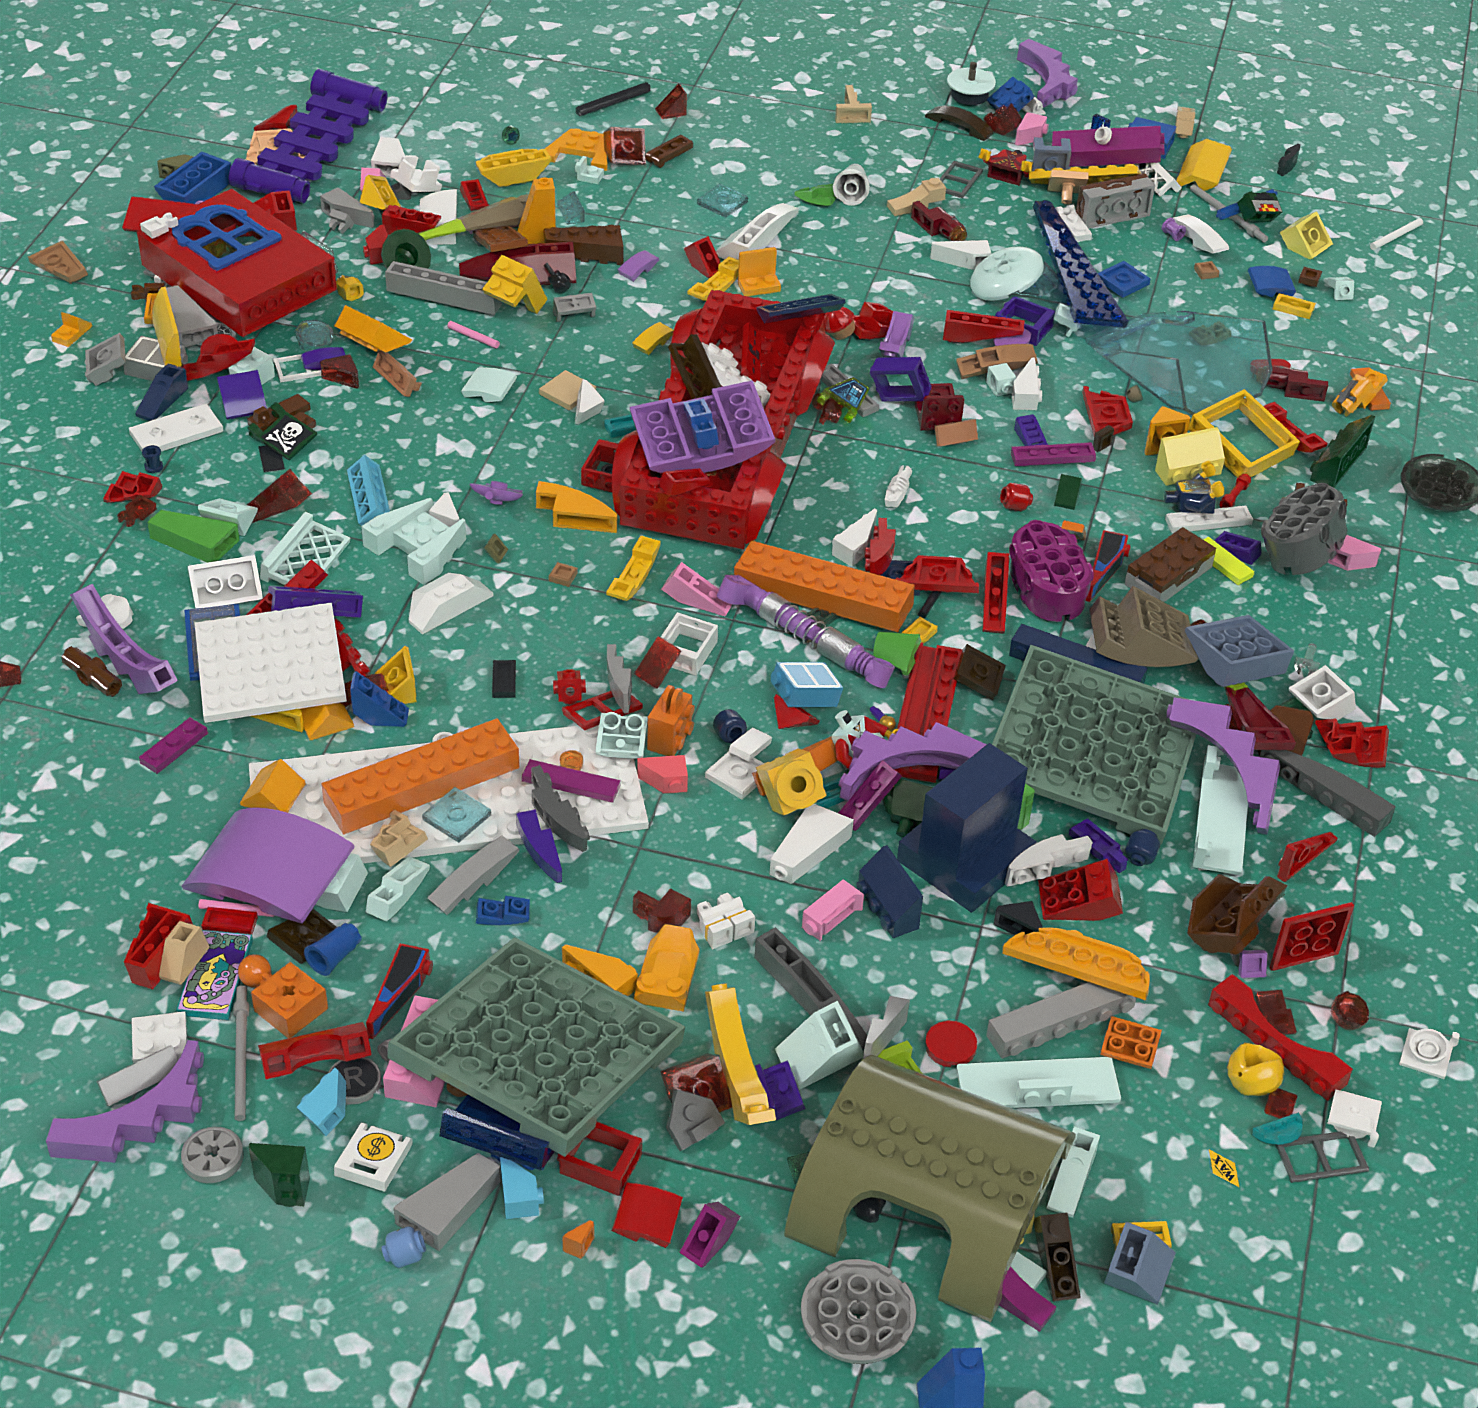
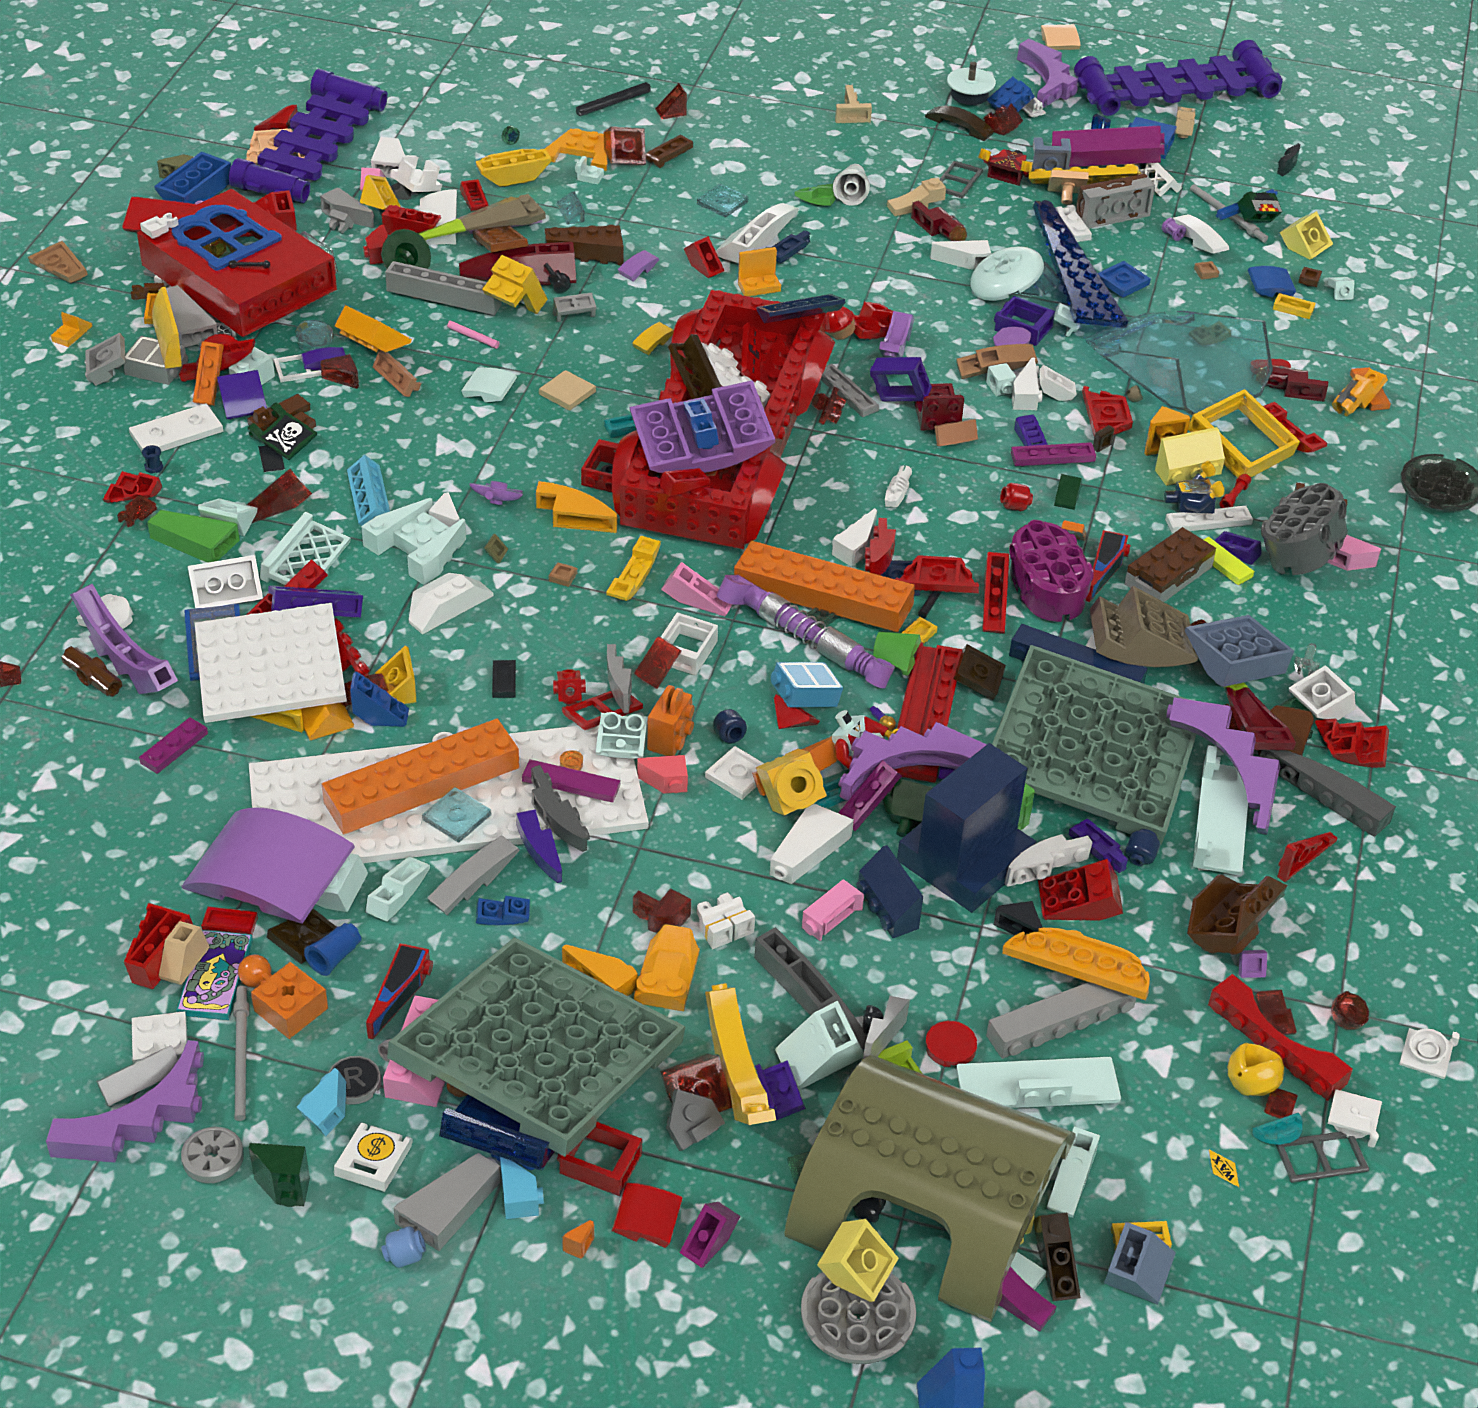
(163, 392): dark blue slope -> none
(204, 904): bright pink bar -> none
(207, 373): none -> orange tile
(232, 264): none -> black hinge
(274, 788): light orange slope -> none
(339, 1043): red arch -> none
(349, 288): yellow rock -> none
(397, 839): tan slope -> none
(538, 211): light orange slope -> none
(588, 402): white slope -> none
(721, 280): yellow slope -> none
(750, 744): white tile -> none
(791, 245): none -> dark blue hinge
(848, 393): flag -> none
(858, 1259): none -> light yellow slope
(870, 1012): none -> black piece
(974, 327): red slope -> none
(1030, 127): bright pink slope -> none
(1056, 385): none -> white slope
(1060, 37): none -> light nougat slope
(1103, 135): white plate -> none
(1131, 1042): orange slope -> none
(1204, 164): yellow slope -> none
(1246, 57): none -> dark purple fence
(1311, 936): red slope -> none
(1342, 452): dark green slope -> none
(1399, 232): white bar -> none

